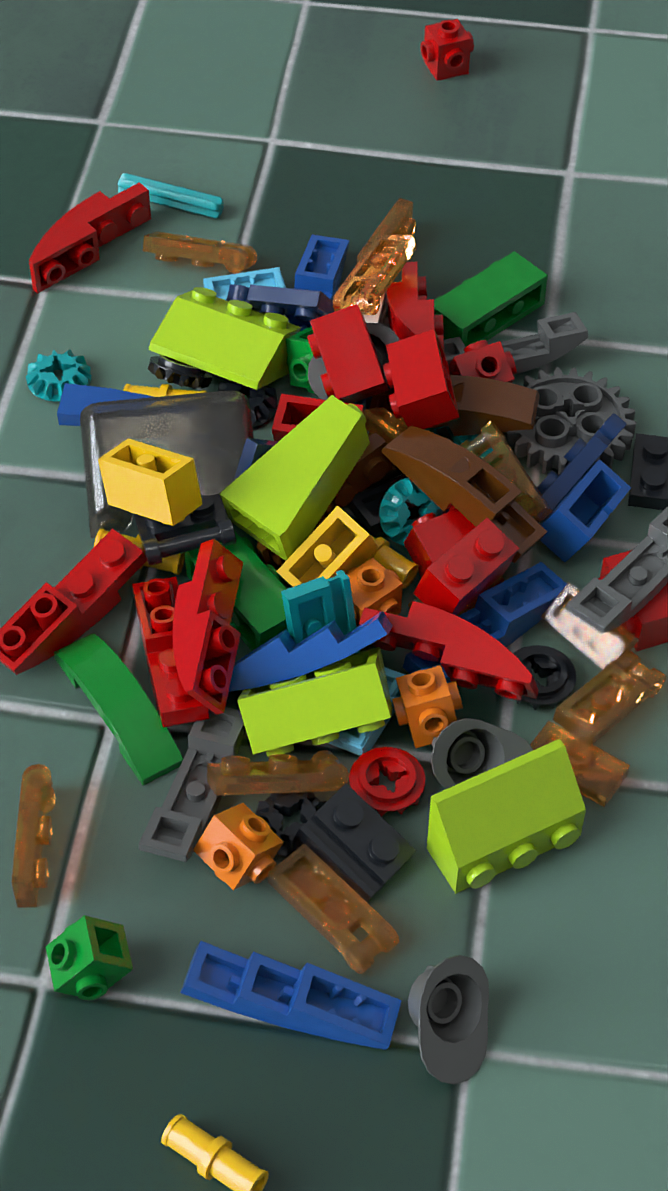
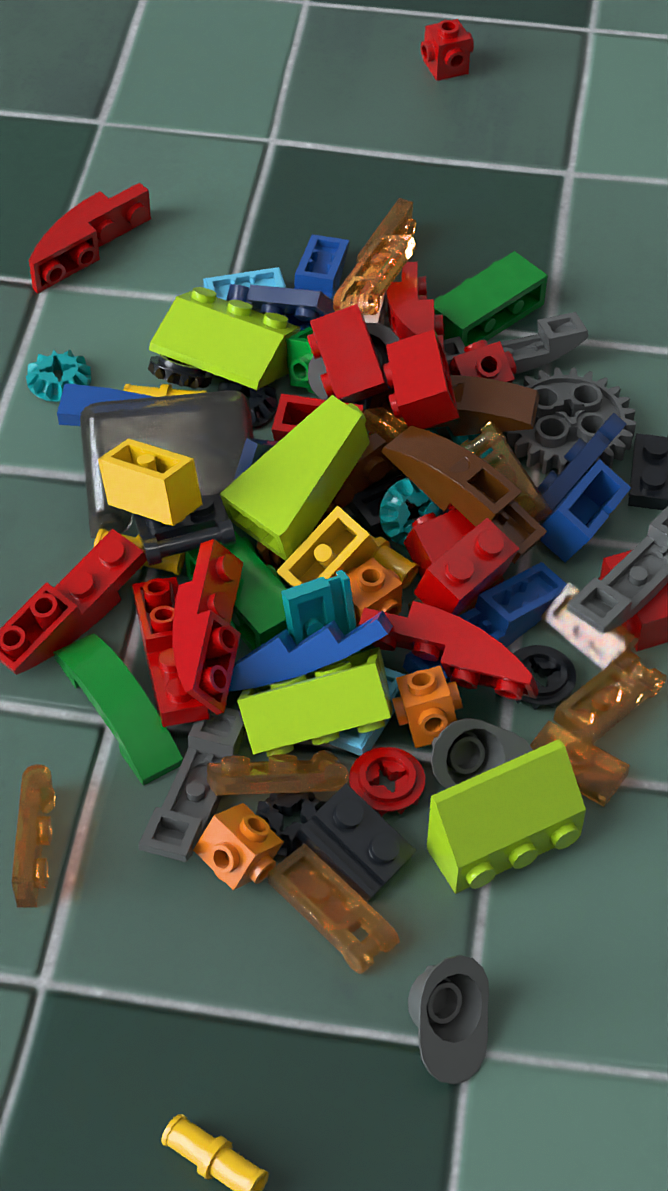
(89, 958): green brick -> none
(176, 196): teal axle -> none
(202, 251): clear orange plate -> none
(292, 998): blue slope -> none

